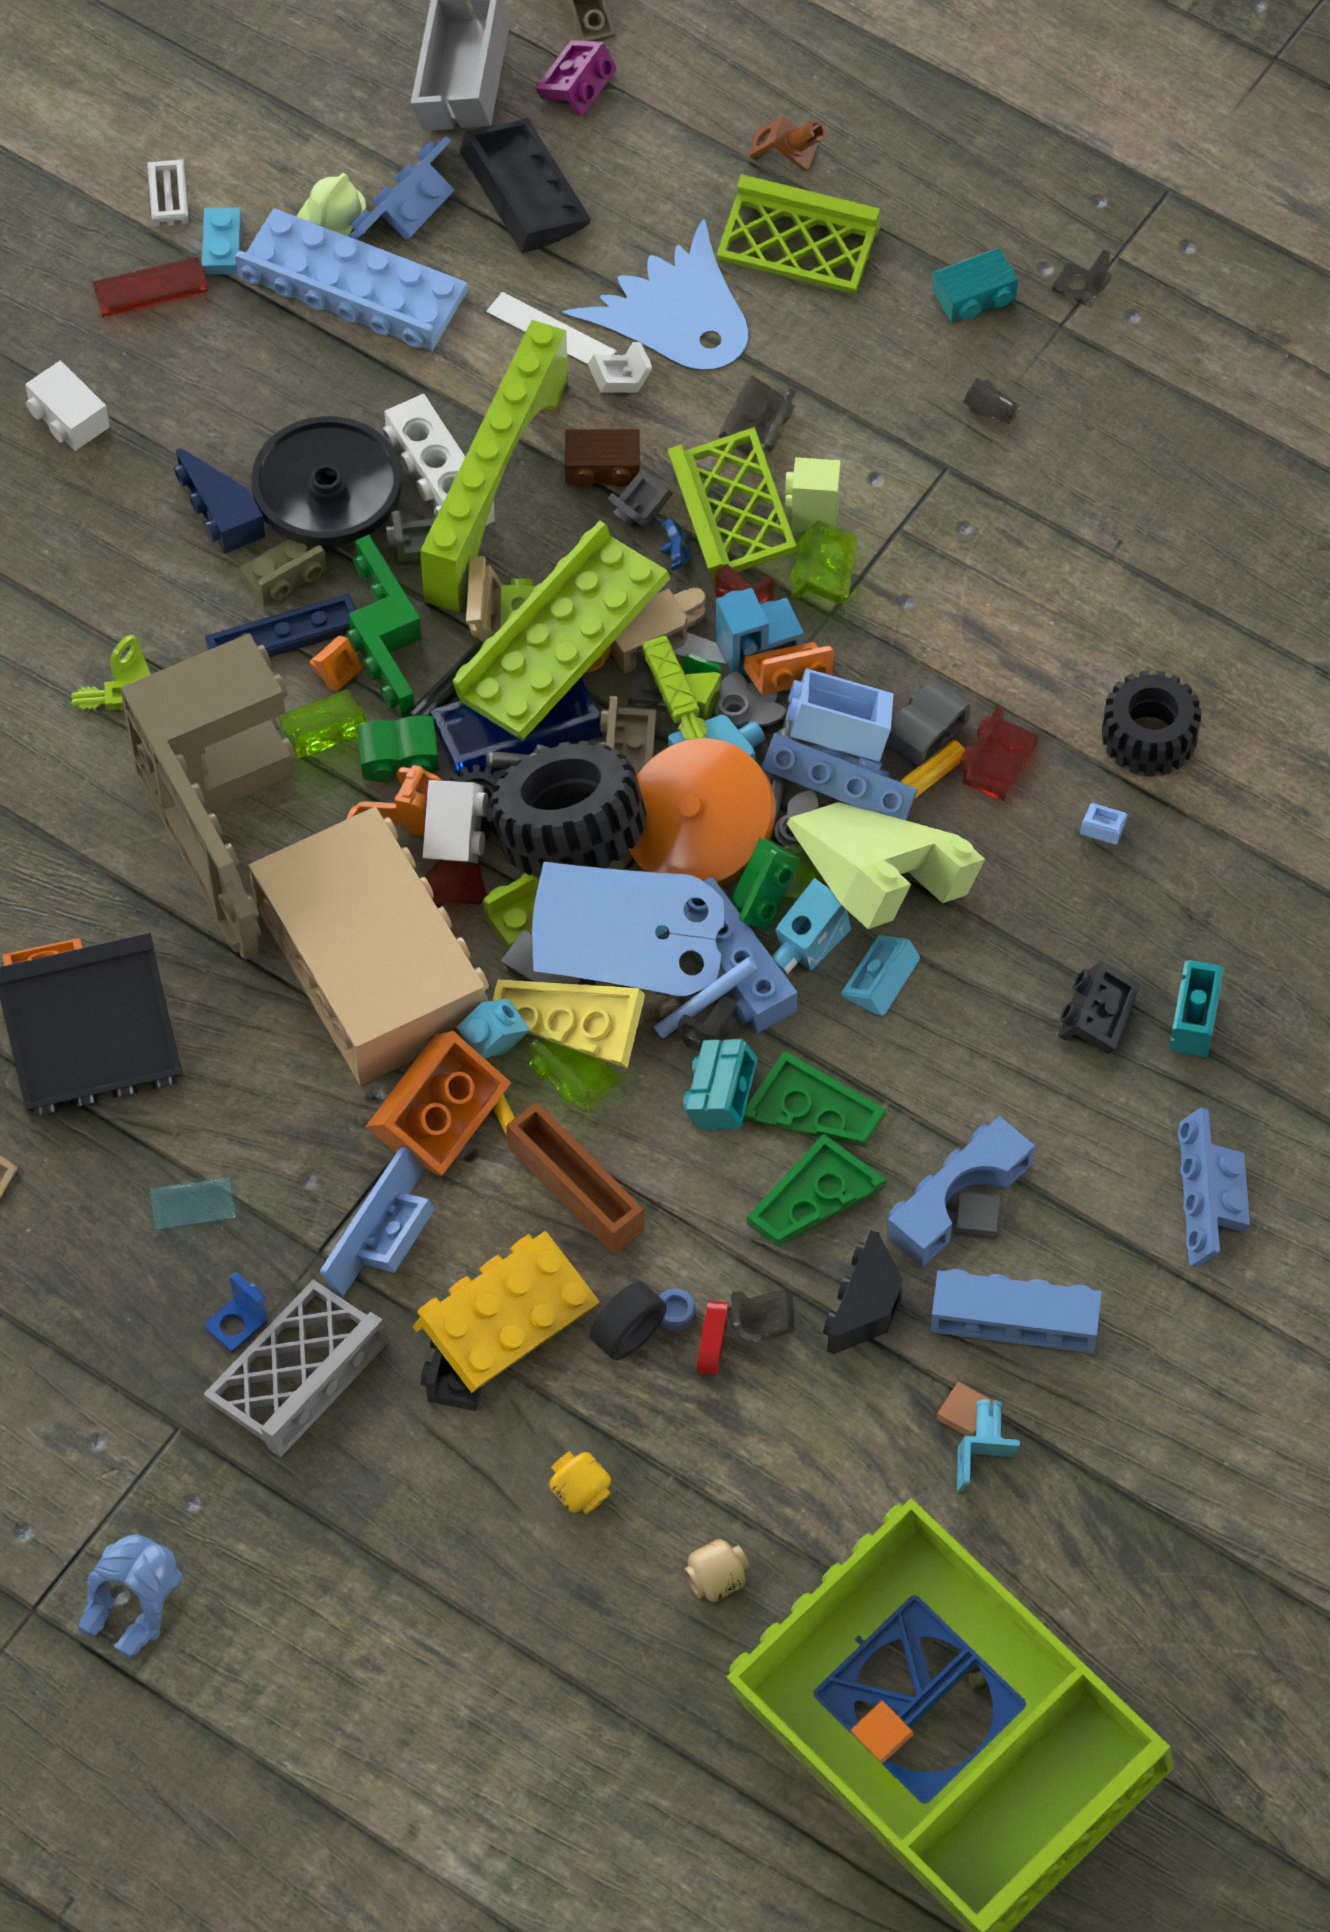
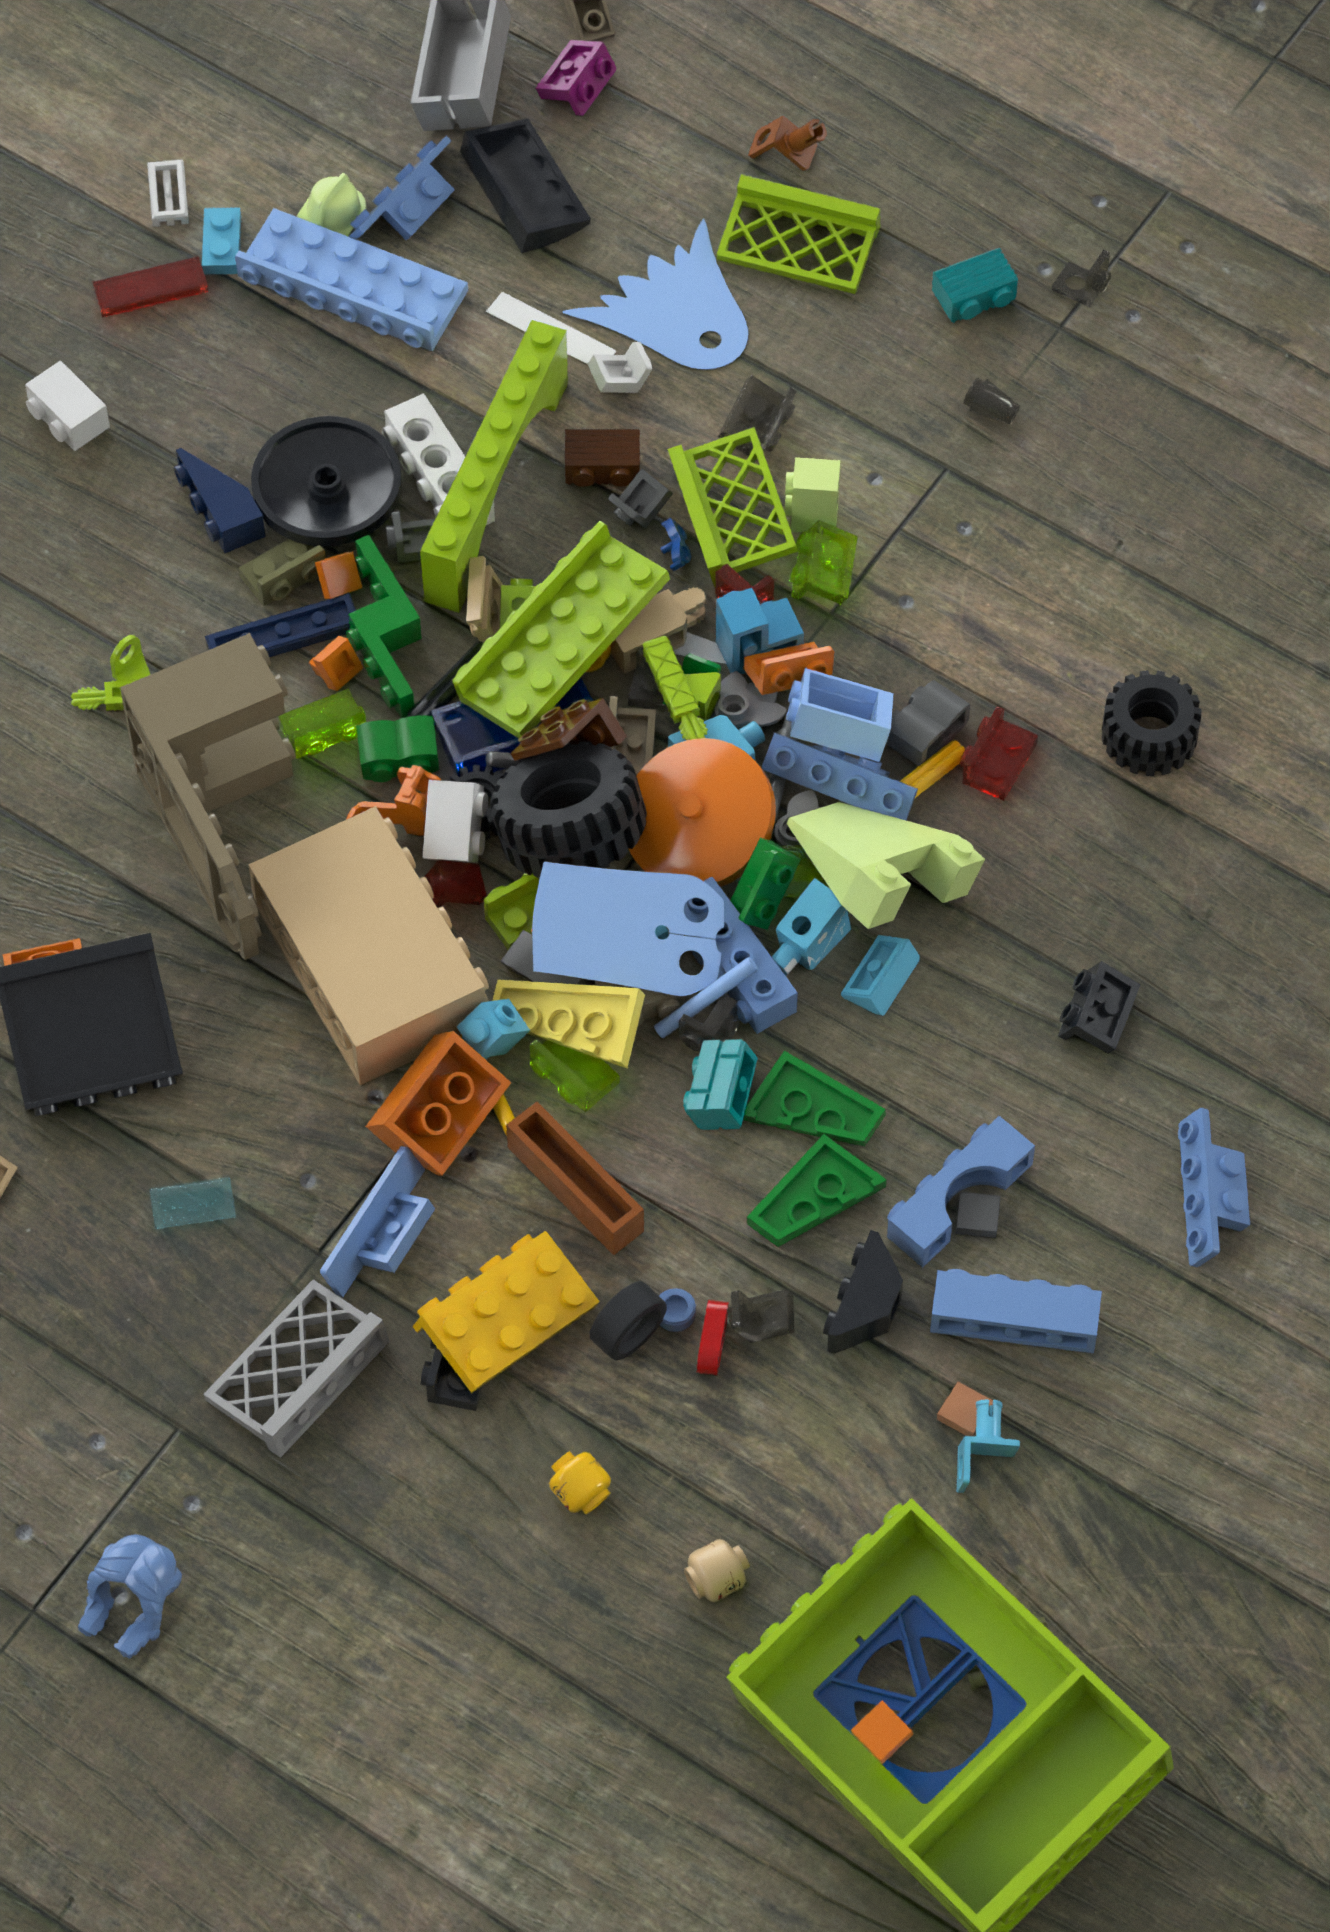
(246, 1304): blue bracket -> none
(338, 575): none -> orange tile
(577, 723): none -> reddish brown bracket
(1103, 823): light blue tile -> none
(1196, 1008): teal brick -> none

